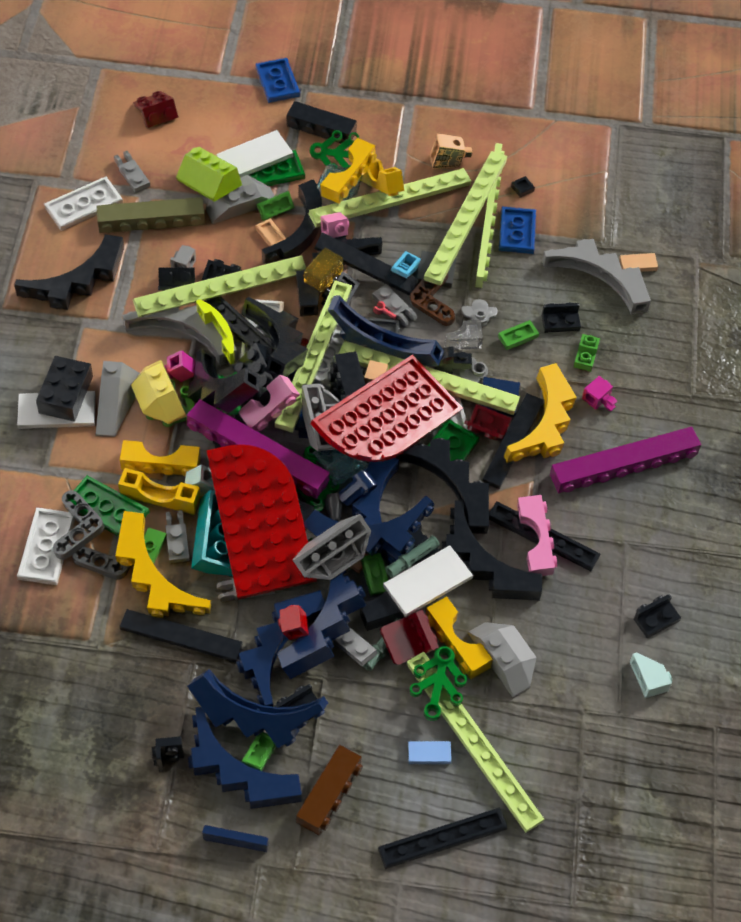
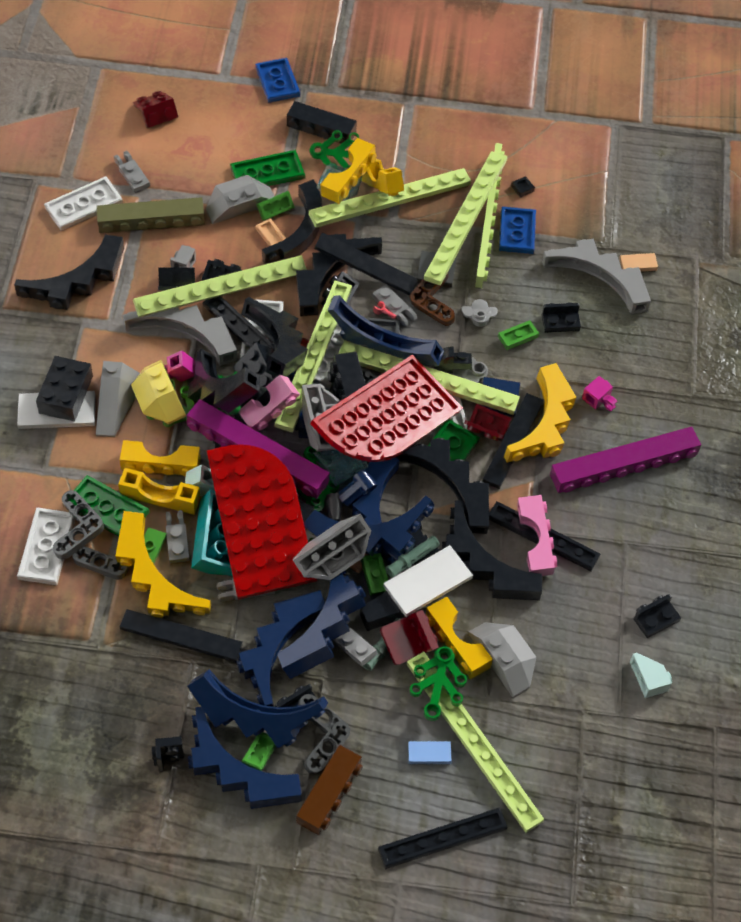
(208, 174): lime slope -> none
(210, 314): neon yellow slope -> none
(235, 838): dark blue tile -> none
(257, 153): white tile -> none
(293, 622): red brick -> none
(323, 269): clear yellow brick -> none
(329, 729): none -> dark grey beam
(334, 224): bright pink brick -> none
(374, 370): light nougat brick -> none
(406, 265): medium azure slope -> none
(448, 151): light nougat torso -> none
(466, 337): clear arch -> none
(586, 352): bright green slope -> none

